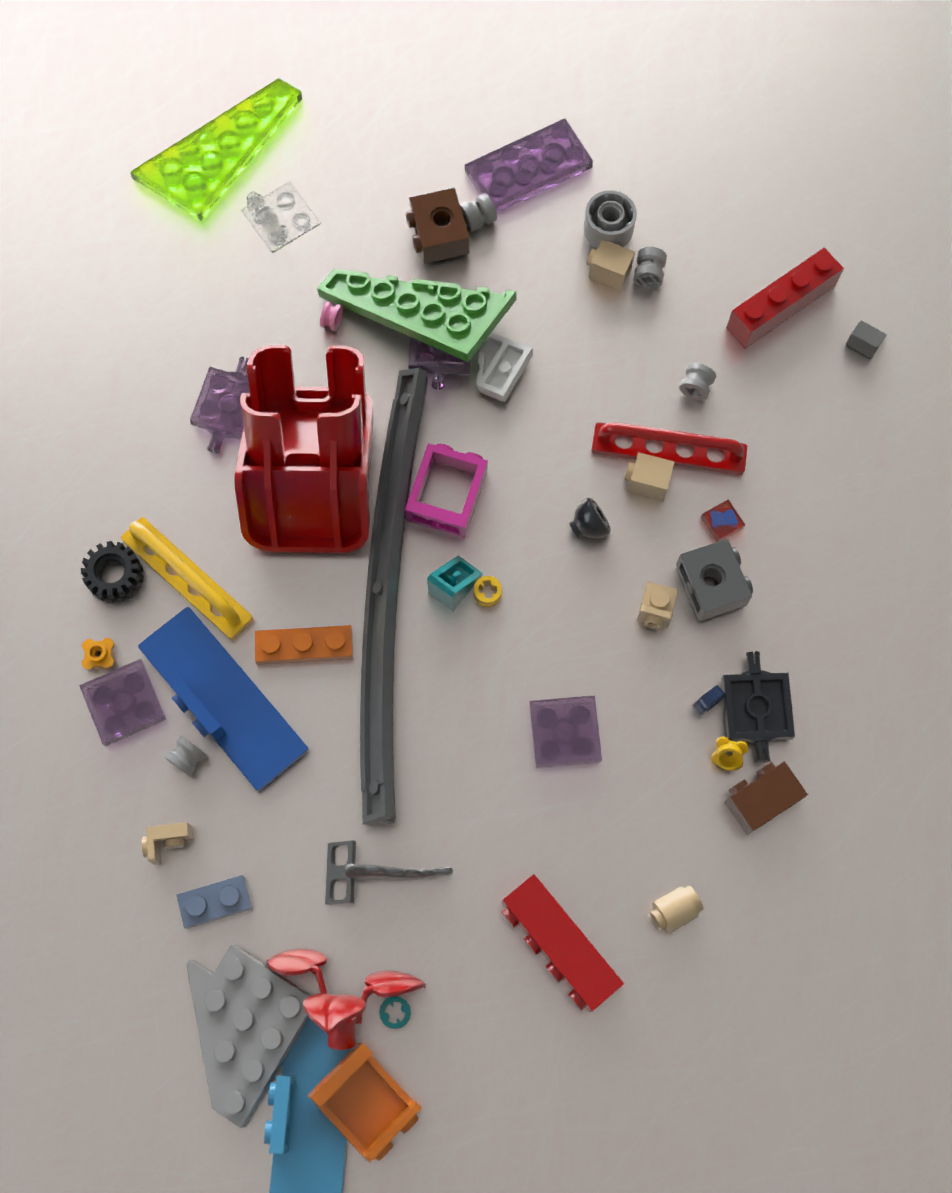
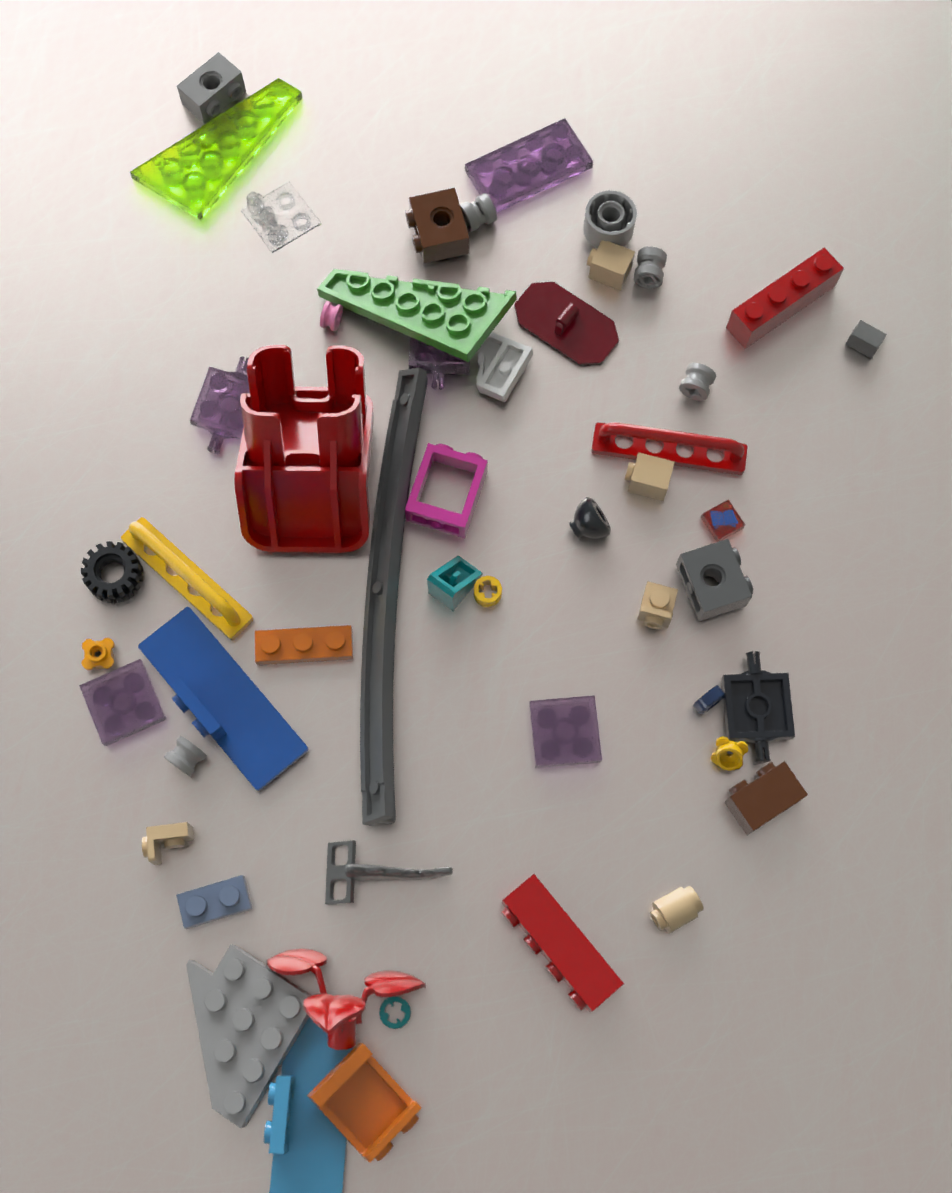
(211, 88): none -> light grey brick
(566, 323): none -> dark red shield

